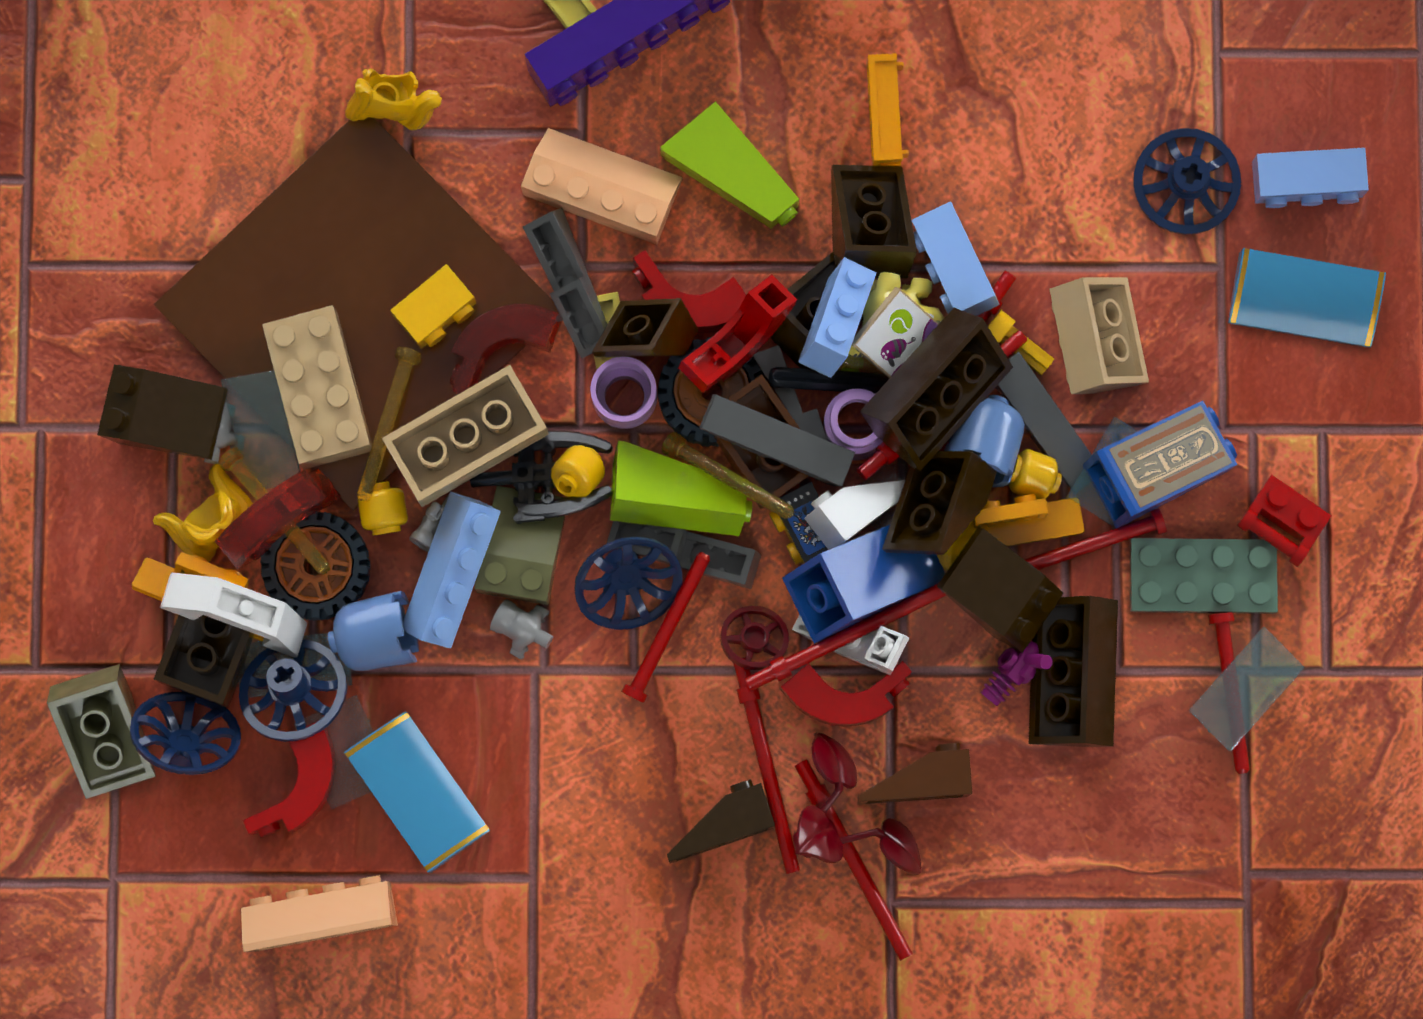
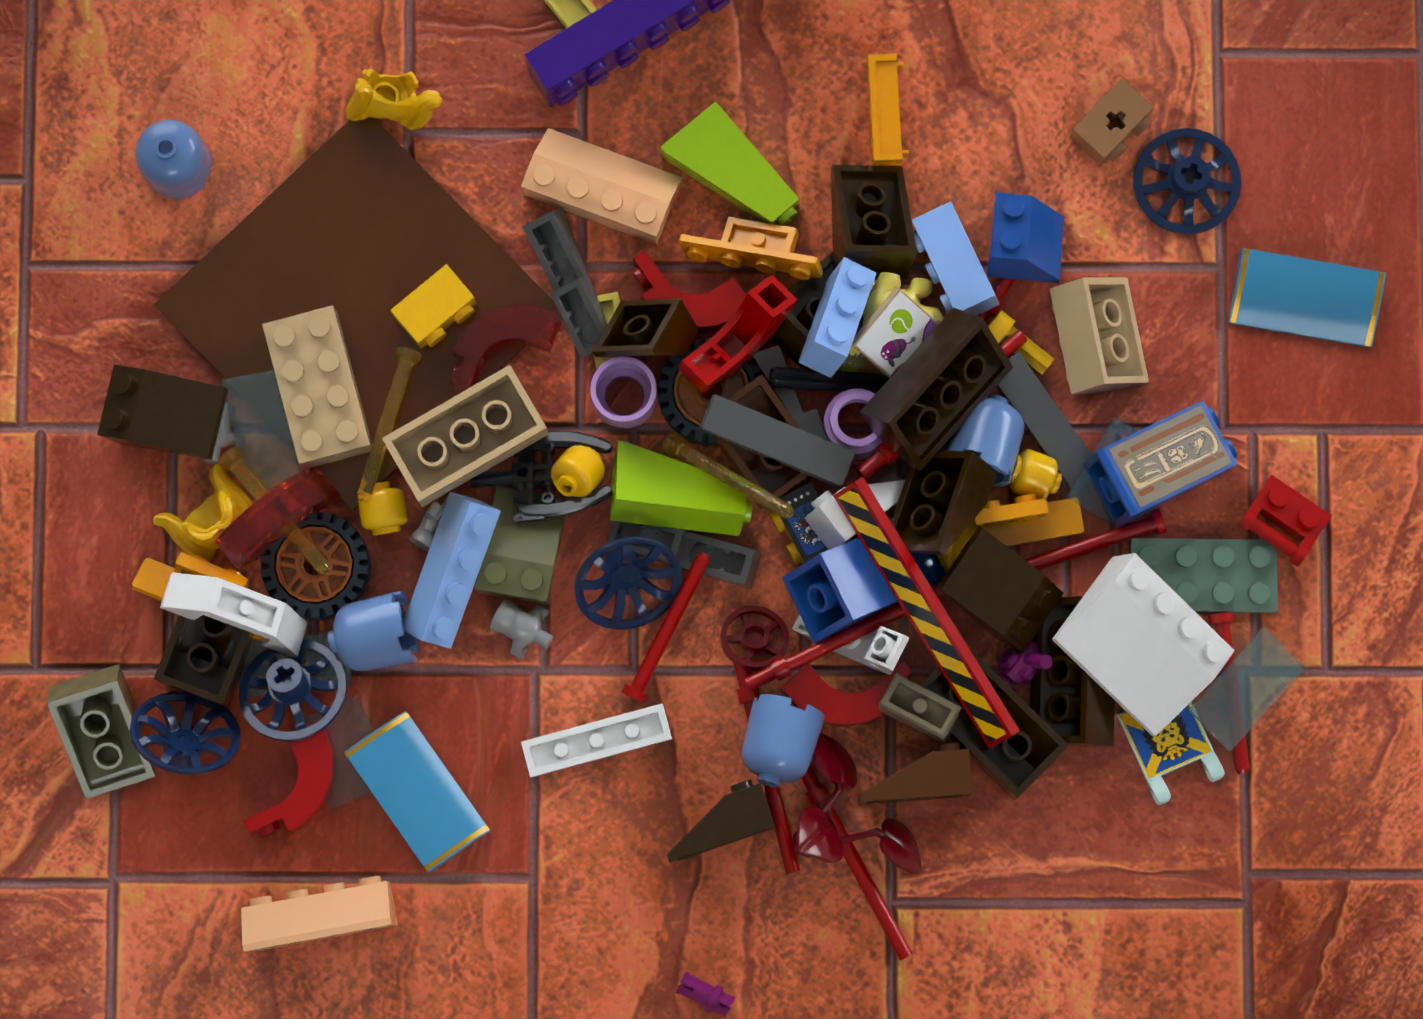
(173, 159): none -> medium blue cylinder
(596, 740): none -> white plate
(705, 994): none -> magenta pin
(754, 245): none -> light orange bracket
(780, 739): none -> medium blue cylinder
(919, 708): none -> dark tan slope
(926, 612): none -> tile
(1018, 759): none -> dark brown slope
(1025, 239): none -> blue slope
(1119, 103): none -> medium nougat brick
(1142, 643): none -> white slope
(1174, 747): none -> flag
(1310, 177): light blue brick -> none

